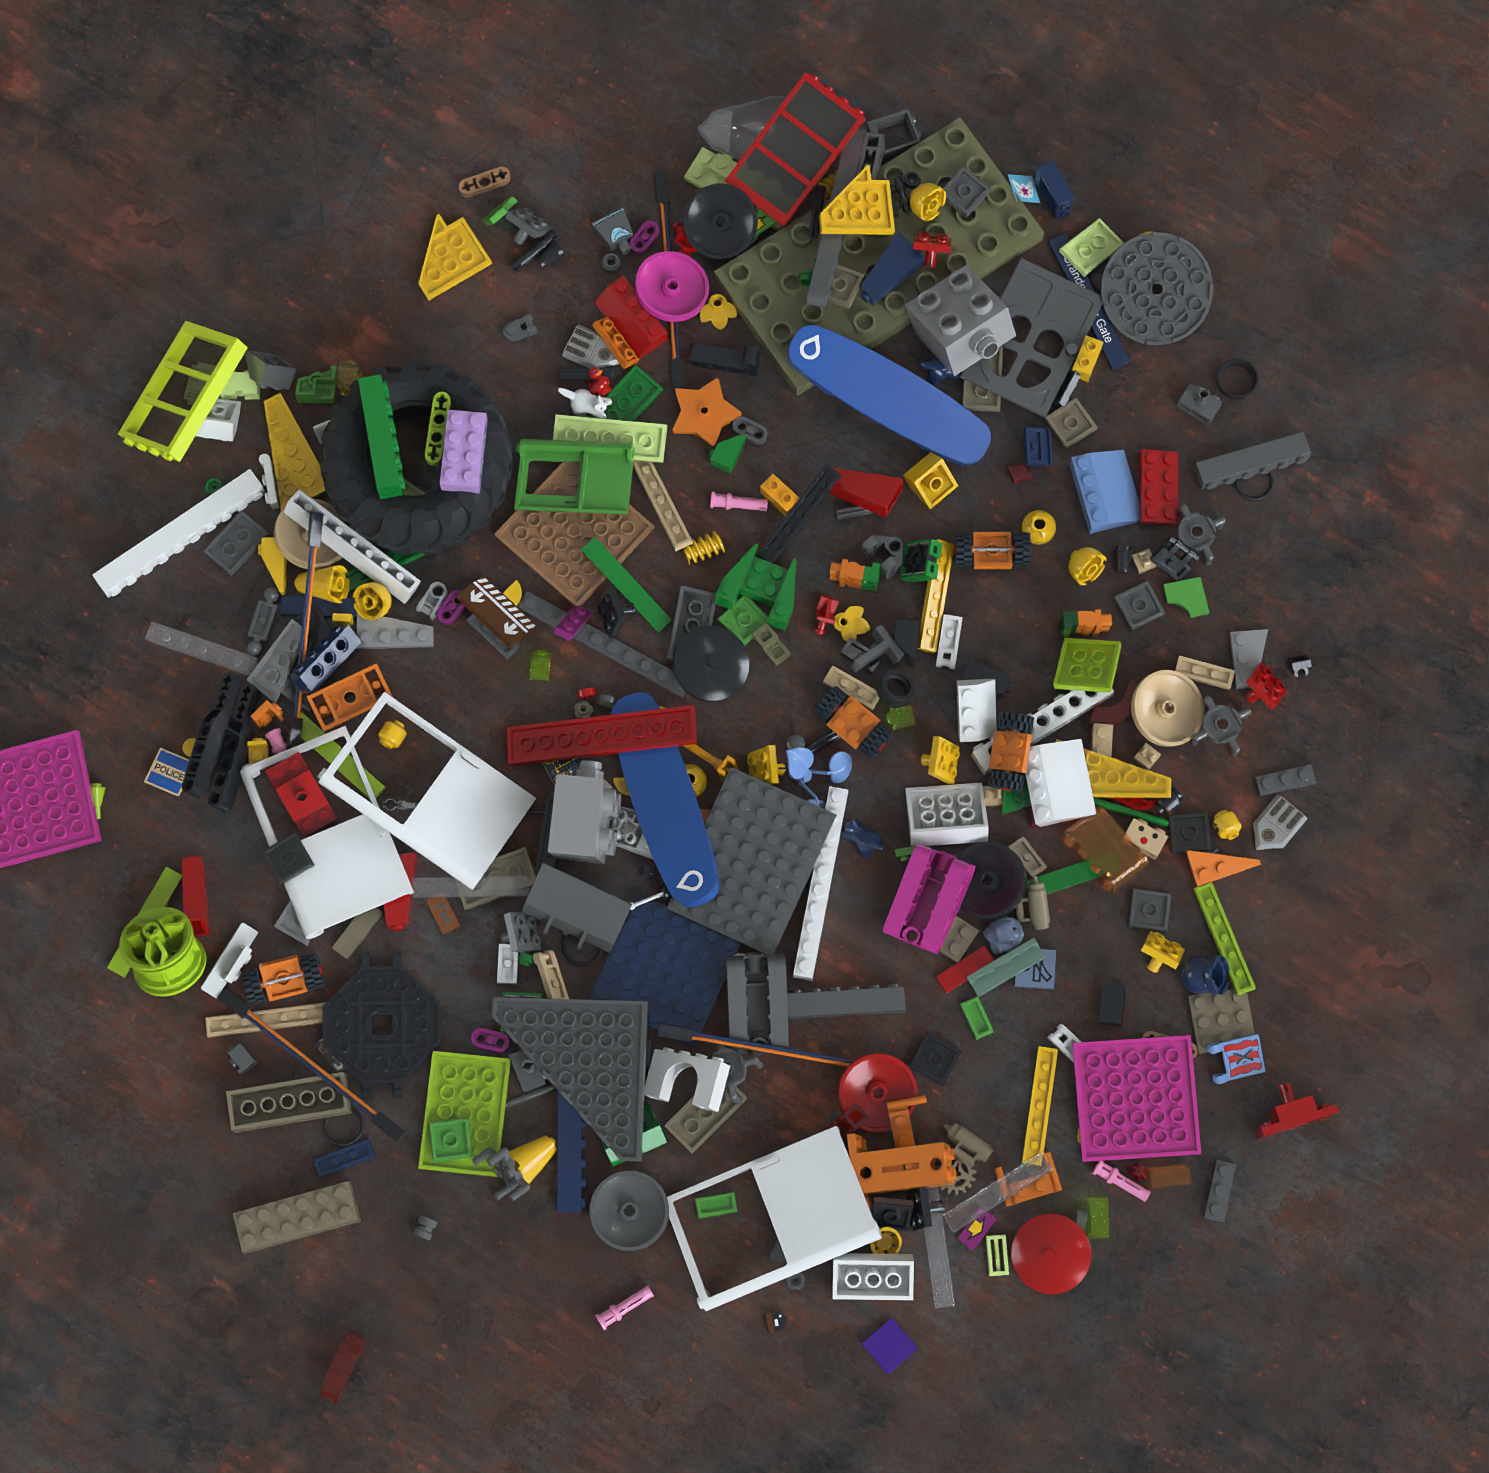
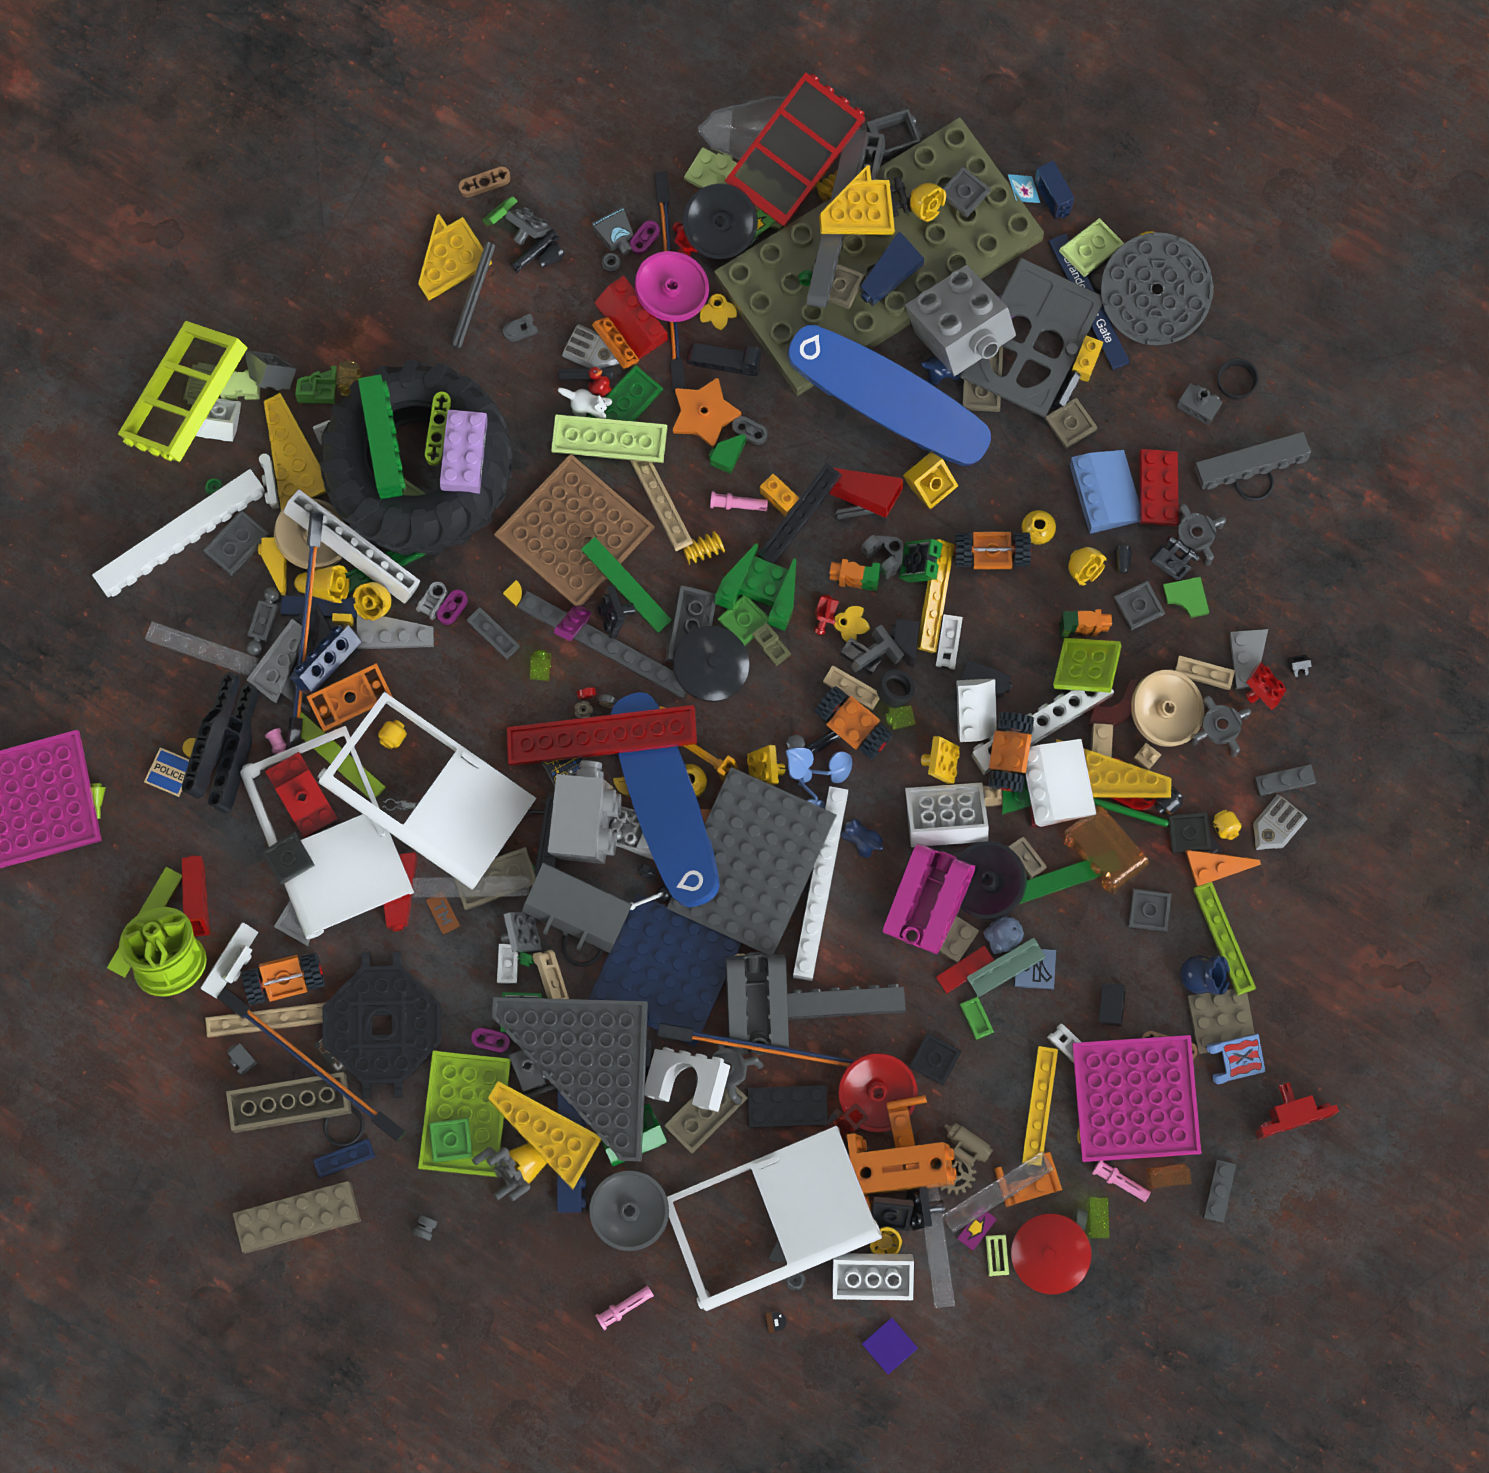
(258, 750): yellow bracket -> none
(265, 712): orange bracket -> none
(341, 1367): clear red arch -> none
(356, 932): dark tan tile -> none
(473, 294): none -> dark grey axle
(496, 611): reddish brown tile -> none
(555, 1138): none -> yellow wing
(602, 481): bright green piece -> none
(716, 1205): bright green tile -> none
(787, 1106): none -> black plate
(817, 209): black axle -> none
(903, 854): bright green plate -> none
(911, 176): black plate -> none
(932, 245): red plate -> none
(1019, 473): dark red slope -> none
(1037, 447): dark blue plate -> none
(1037, 904): dark tan piece -> none
(1138, 1171): dark red plate -> none
(1142, 561): tan tile -> none
(1146, 838): tan brick -> none
(1162, 951): yellow plate -> none

